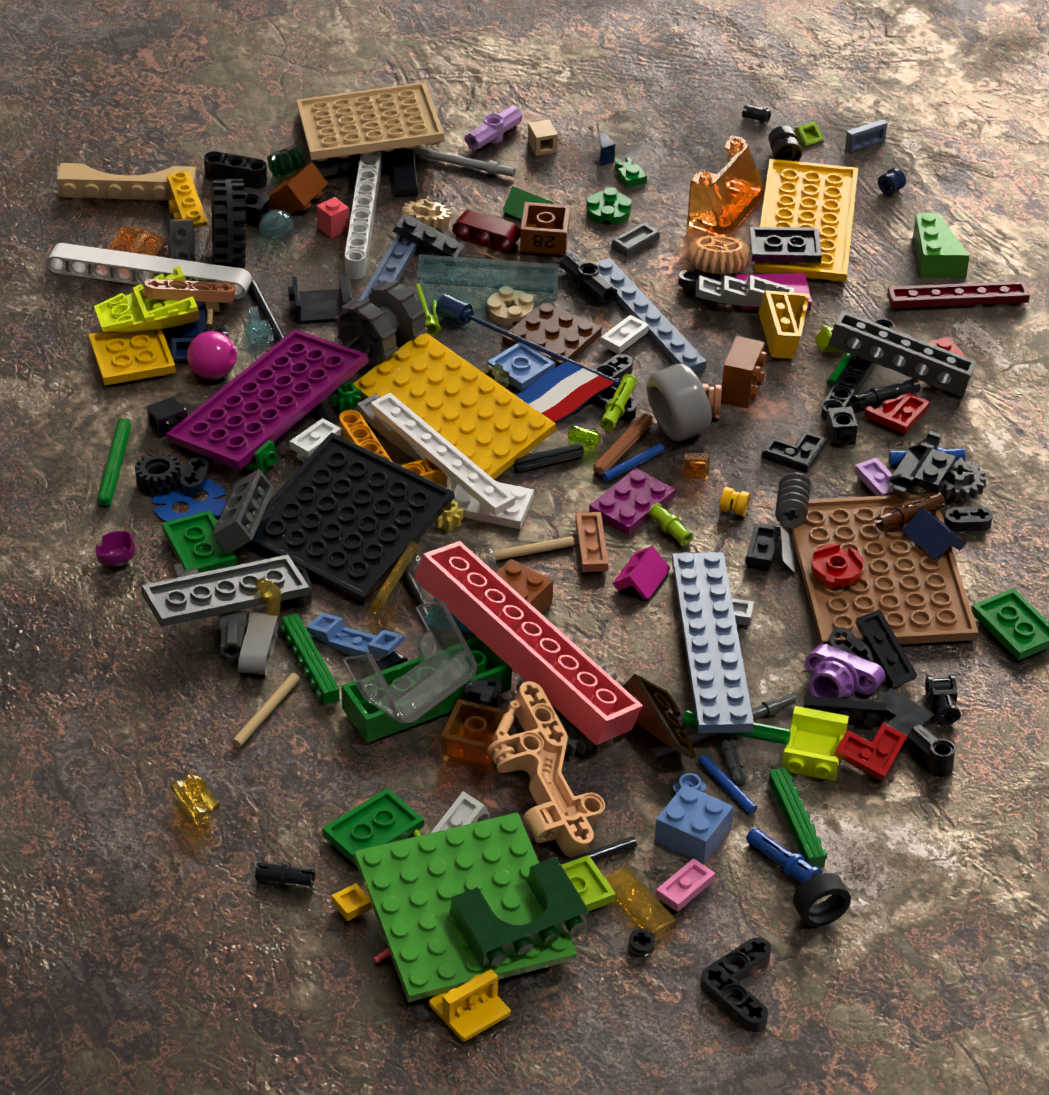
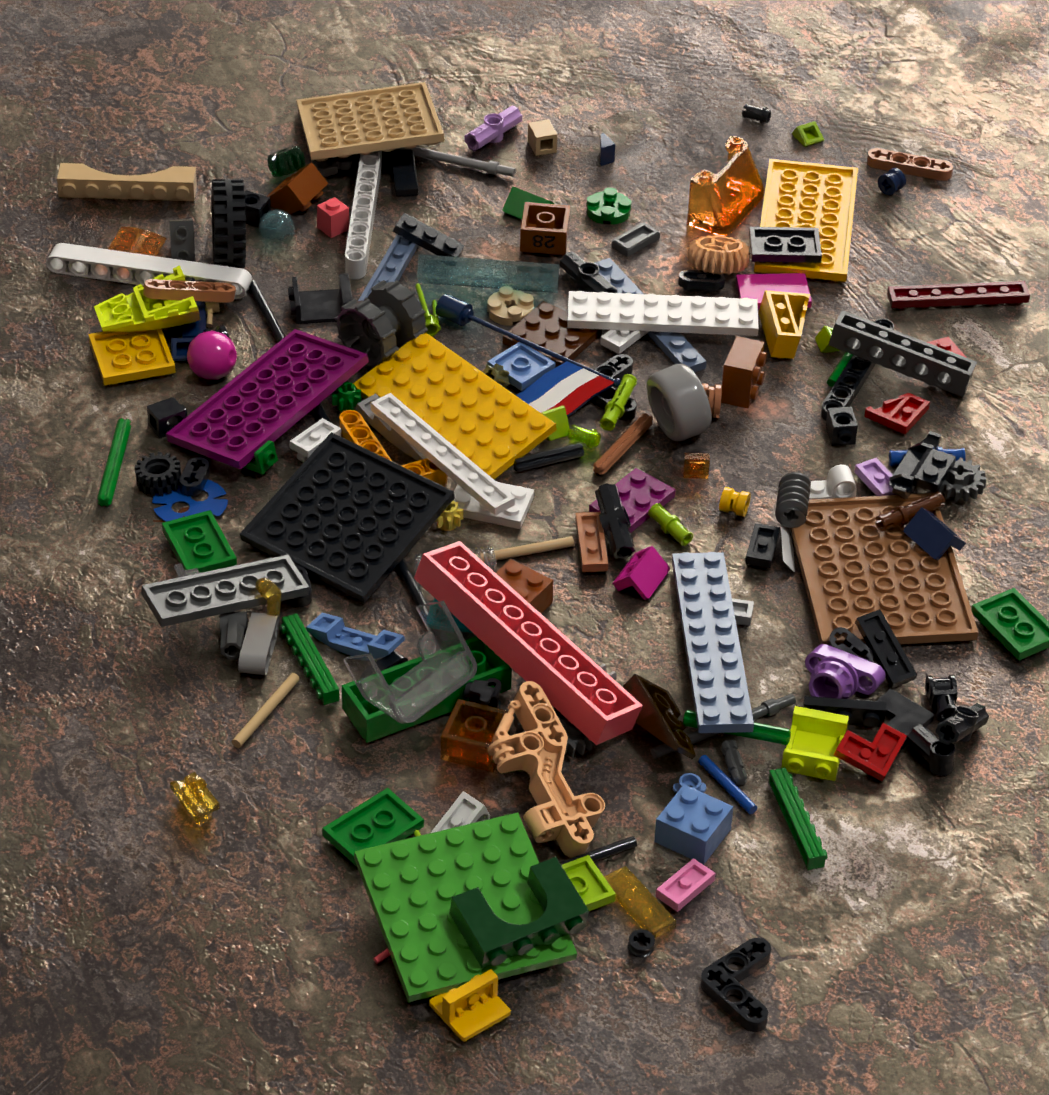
(116, 548): magenta hair -> none
(185, 200): yellow bracket -> none
(230, 166): black beam -> none
(243, 511): dark grey brick -> none
(256, 330): clear light blue plate -> none
(285, 874): black pin -> none
(351, 902): yellow plate -> none
(394, 577): clear yellow tile -> none
(428, 213): tan gear -> none
(486, 231): dark red beam -> none
(558, 416): none -> lime slope
(615, 521): none -> black piece
(630, 174): green plate -> none
(632, 462): blue bar -> none
(663, 313): none -> white plate
(737, 291): light grey slope -> none
(785, 144): black wheel -> none
(792, 864): blue pin -> none
(797, 456): black tile -> none
(815, 889): black tyre -> none
(838, 484): none -> white plate
(846, 572): red plate -> none
(866, 135): sand blue plate -> none
(877, 396): black pin -> none
(931, 169): none -> nougat beam
(938, 248): bright green wedge -> none
(962, 724): none -> black piece
(968, 519): black beam -> none

